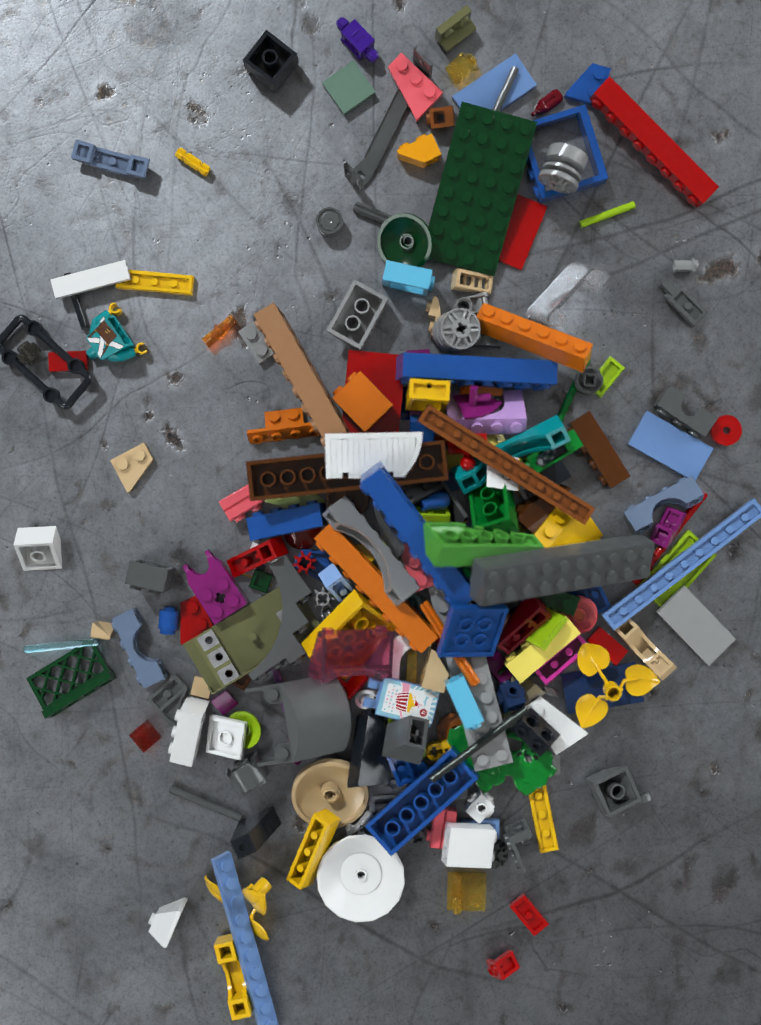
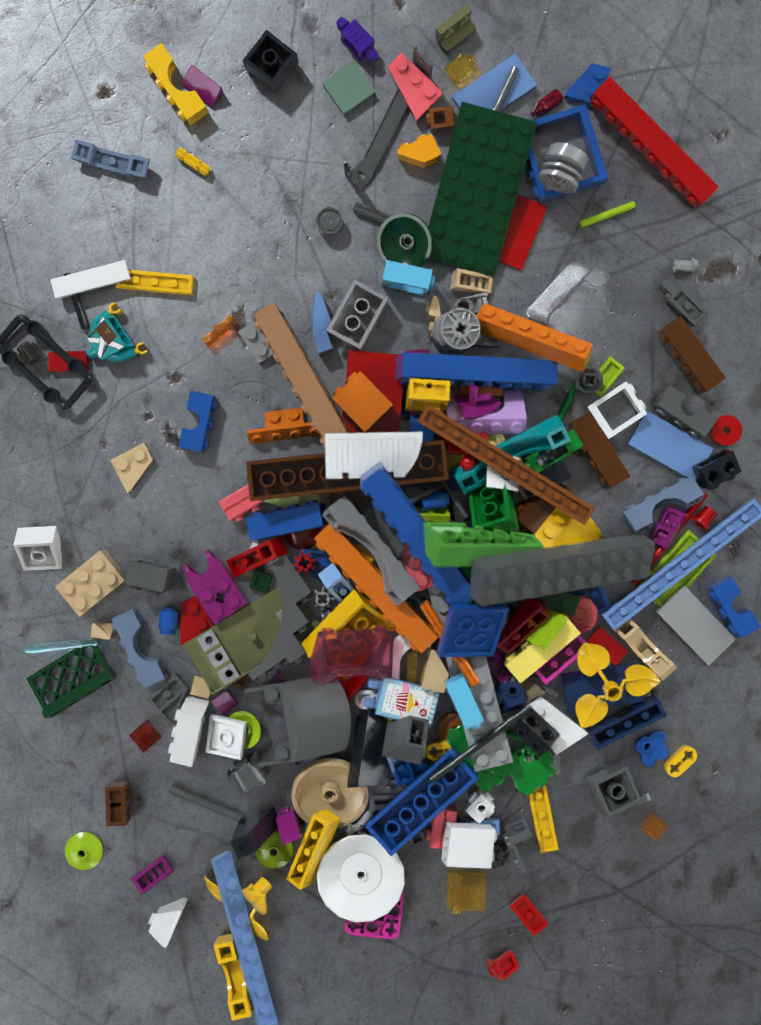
(90, 845): none -> lime dish
(91, 582): none -> tan brick
(118, 803): none -> reddish brown brick
(135, 879): none -> magenta slope
(162, 65): none -> yellow arch
(197, 438): none -> blue arch
(203, 85): none -> magenta slope
(277, 860): none -> lime dish
(289, 825): none -> magenta slope
(320, 324): none -> medium blue slope
(382, 924): none -> dark pink beam
(626, 722): none -> dark blue brick
(630, 393): none -> white window
(654, 826): none -> clear orange tile
(655, 748): none -> blue plate
(681, 765): none -> yellow beam
(691, 355): none -> reddish brown brick
(704, 518): none -> red bush
(715, 466): none -> black brick
(723, 594): none -> blue arch

